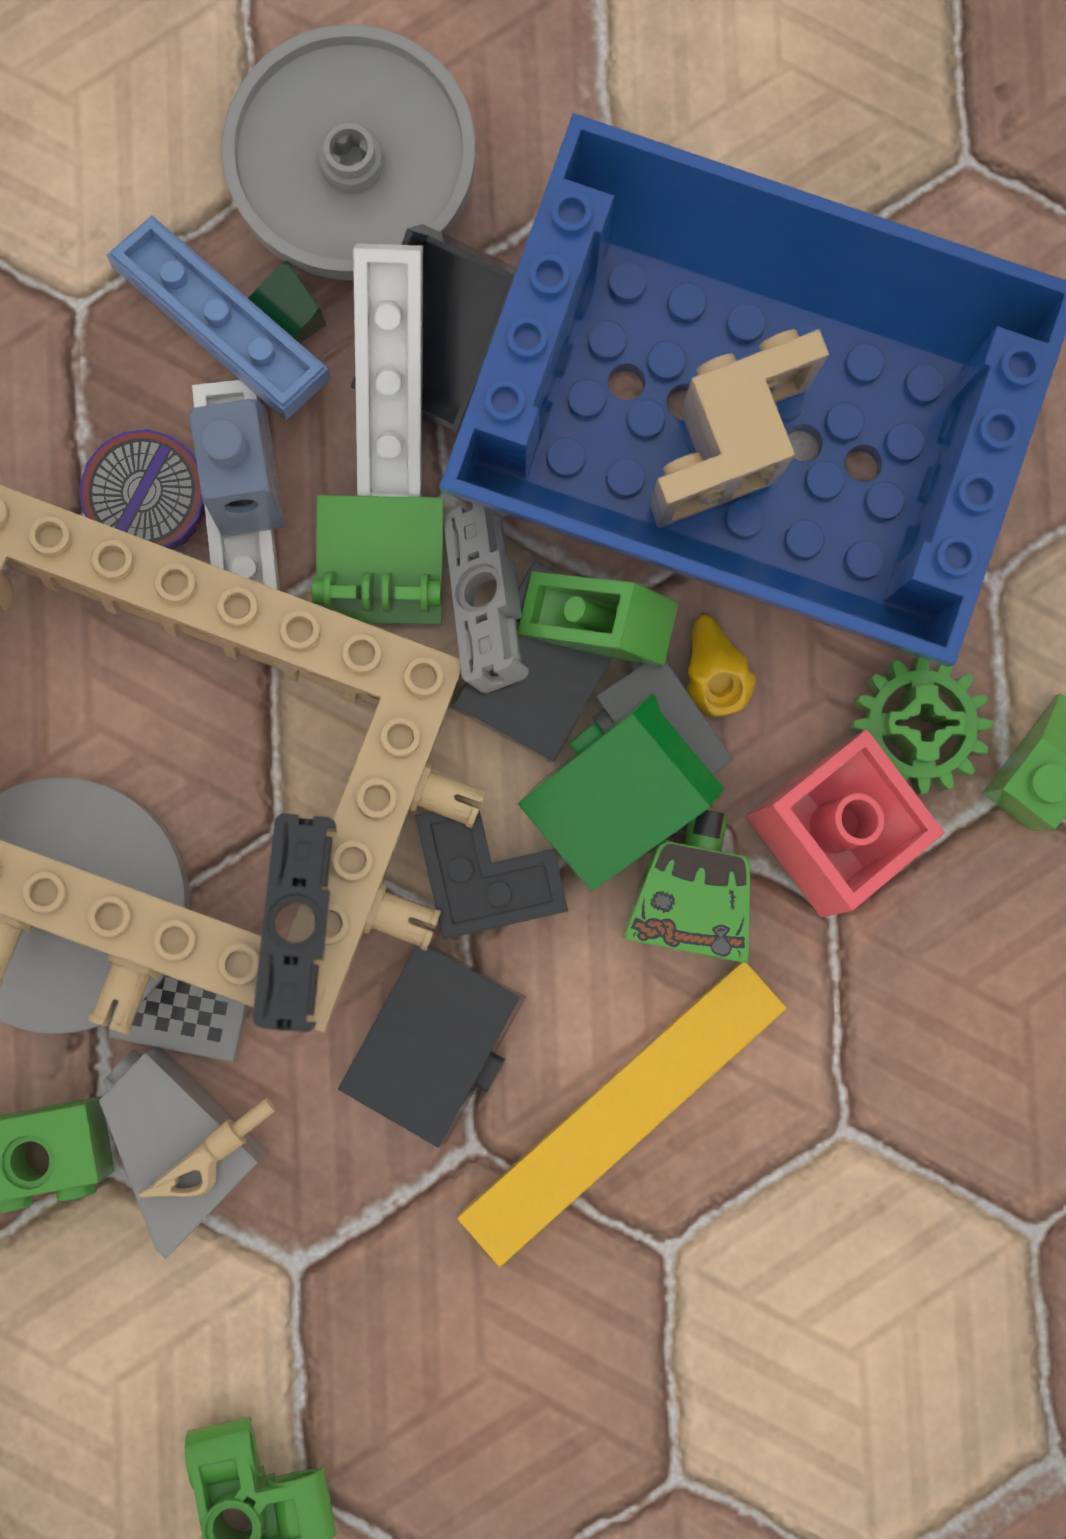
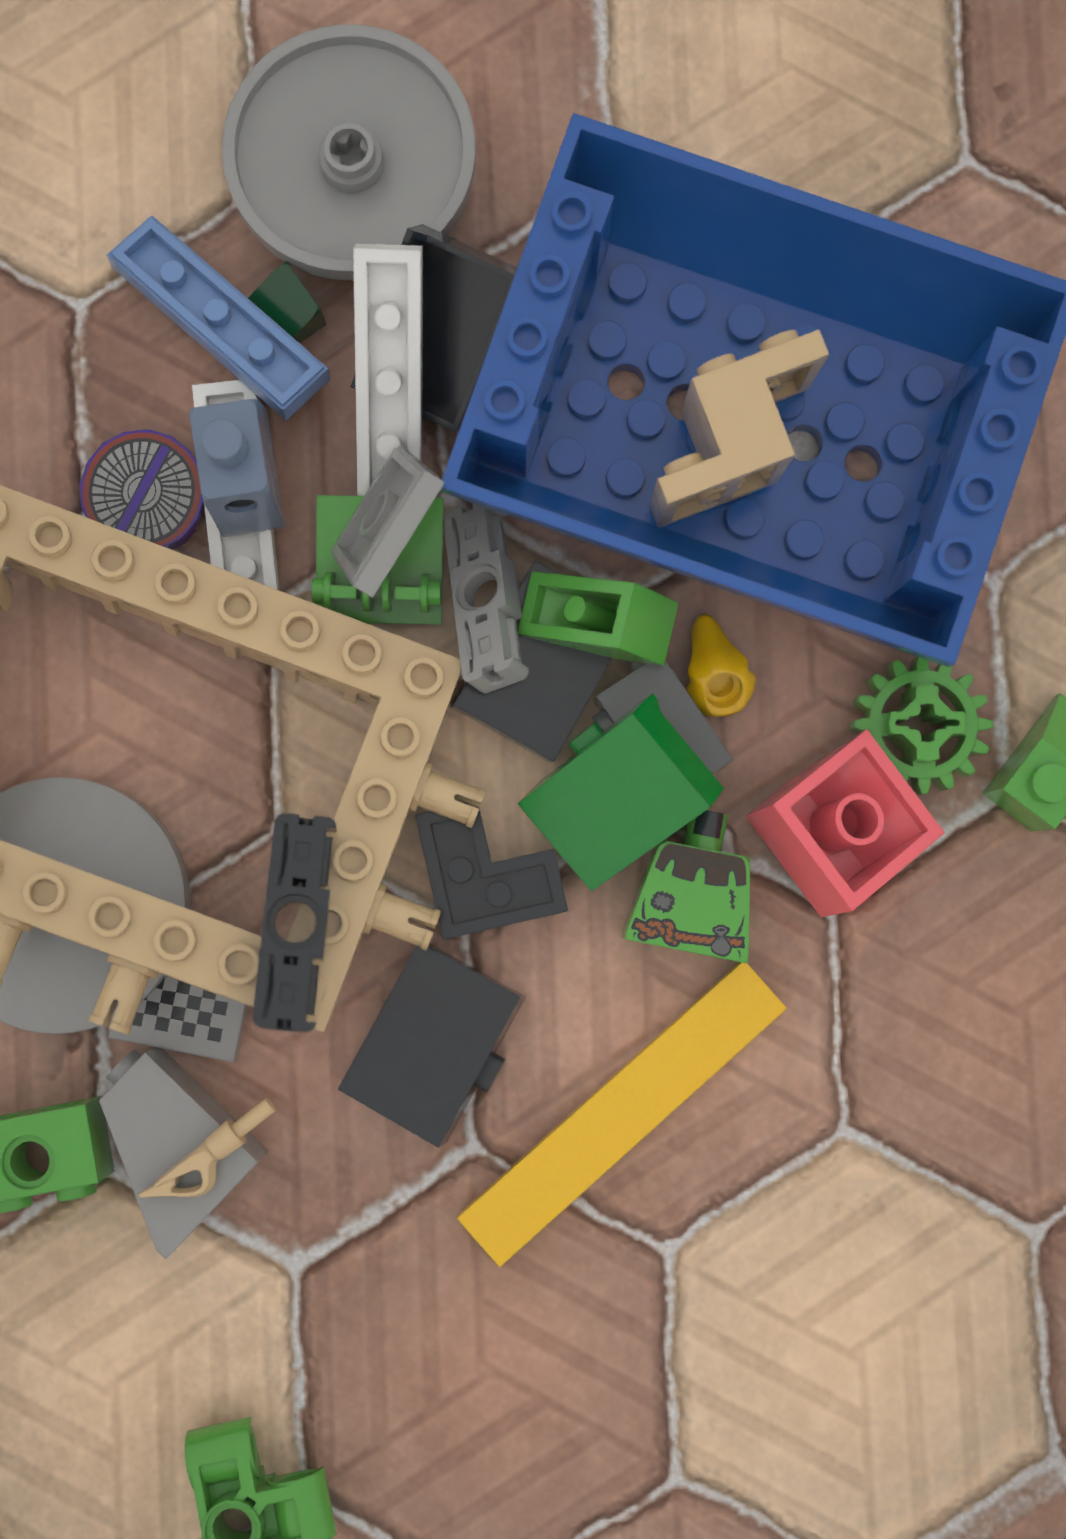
(385, 520): none -> light grey tile

